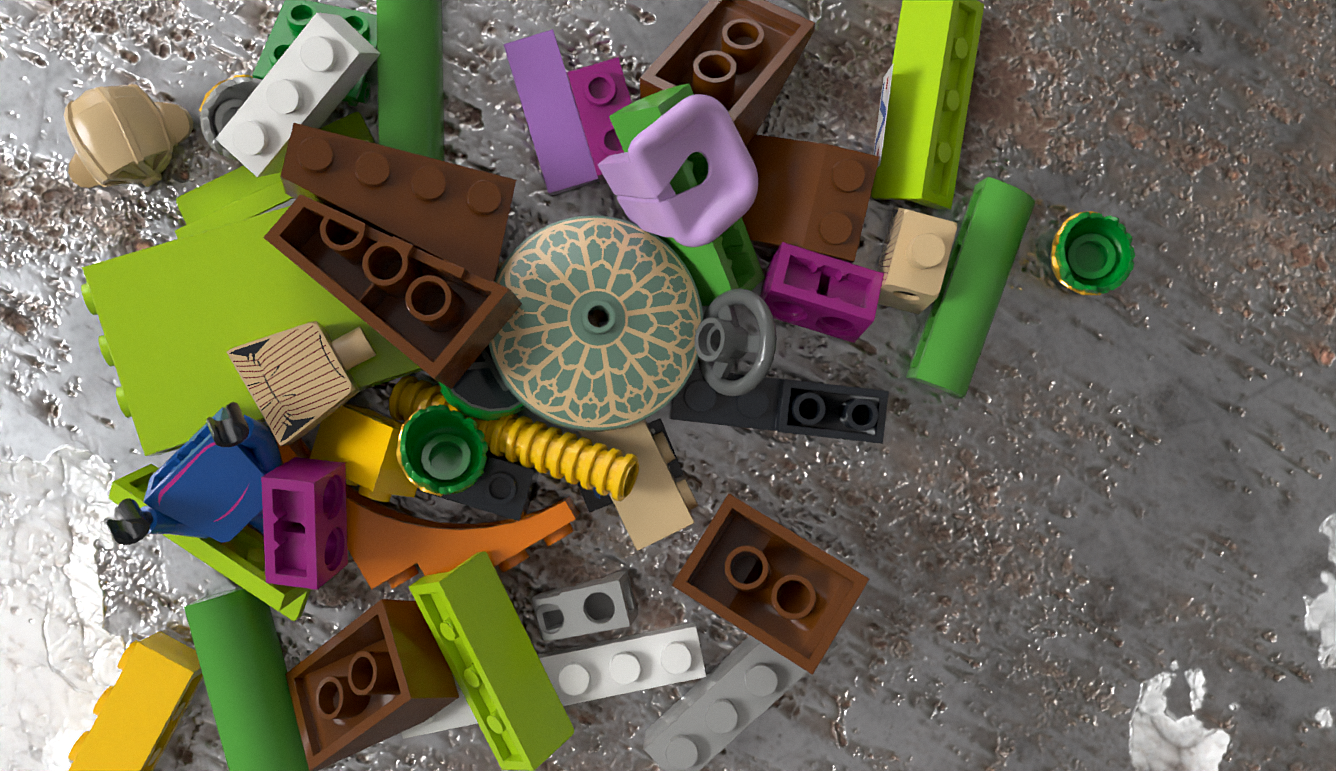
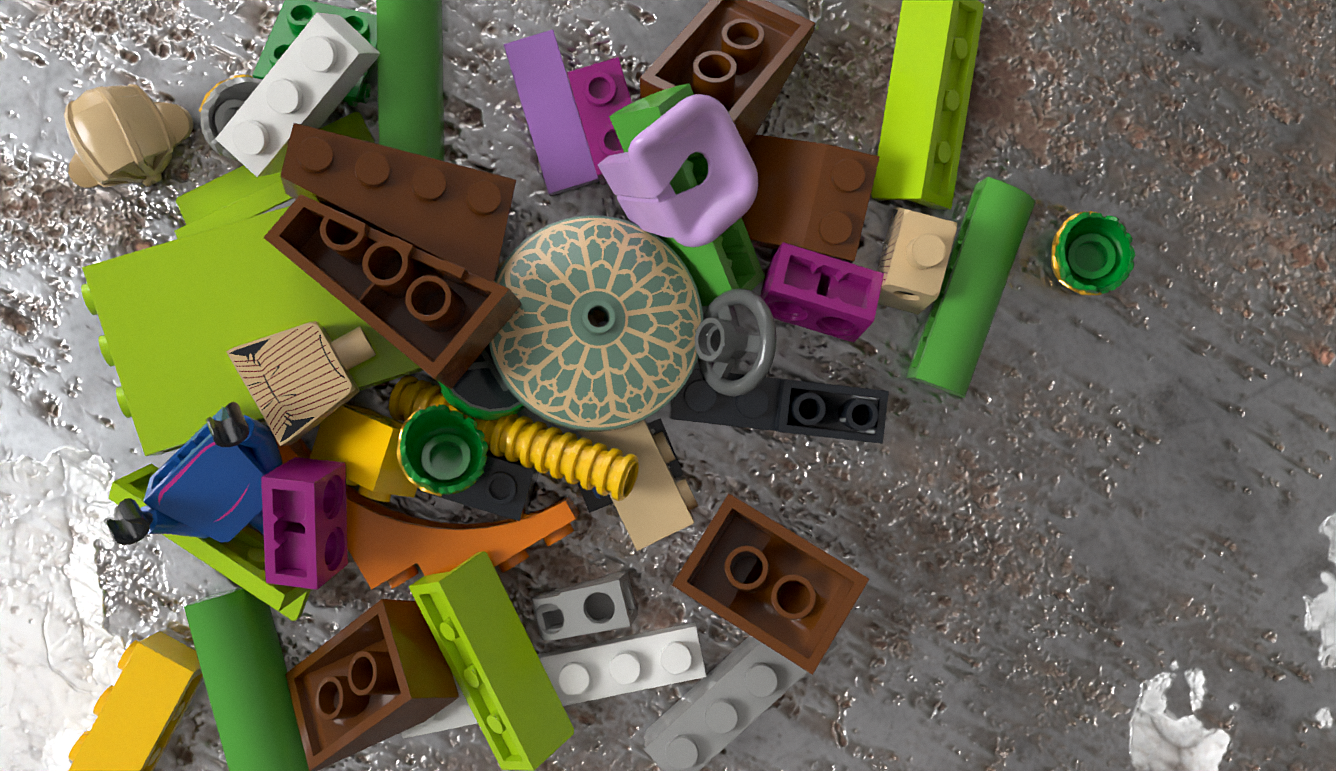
(883, 114): white sticker -> none

